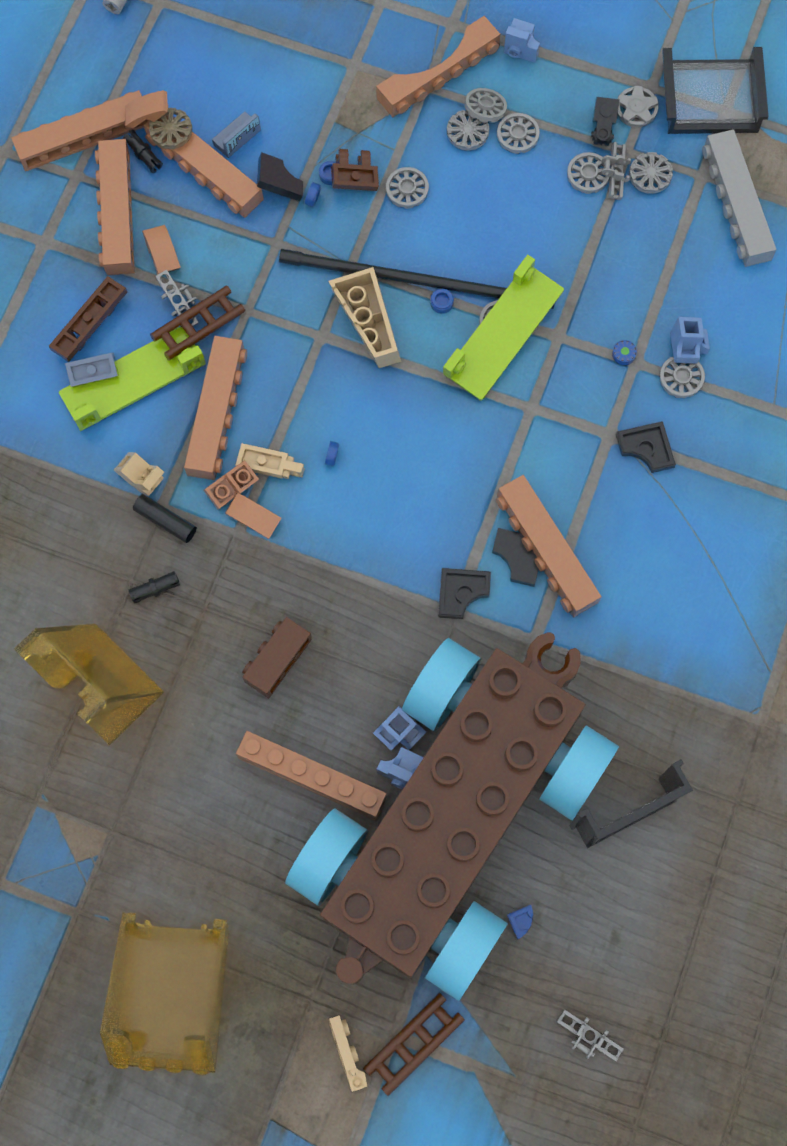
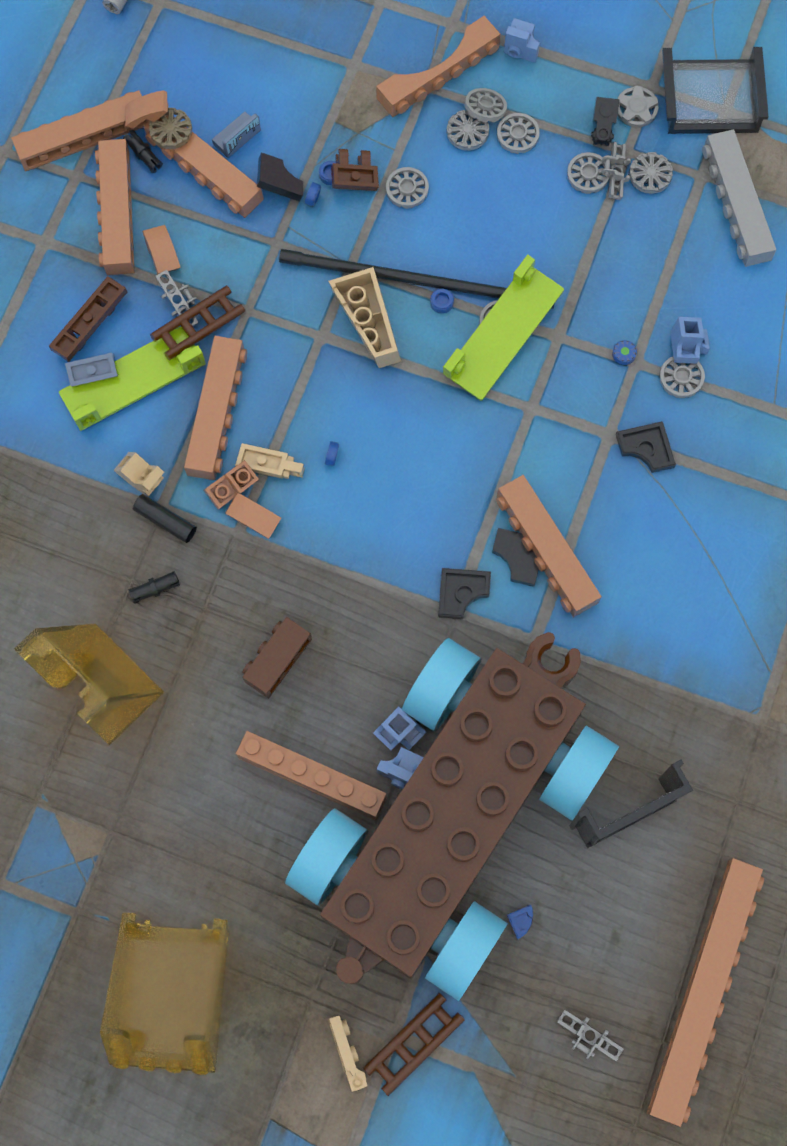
(704, 993): none -> nougat brick

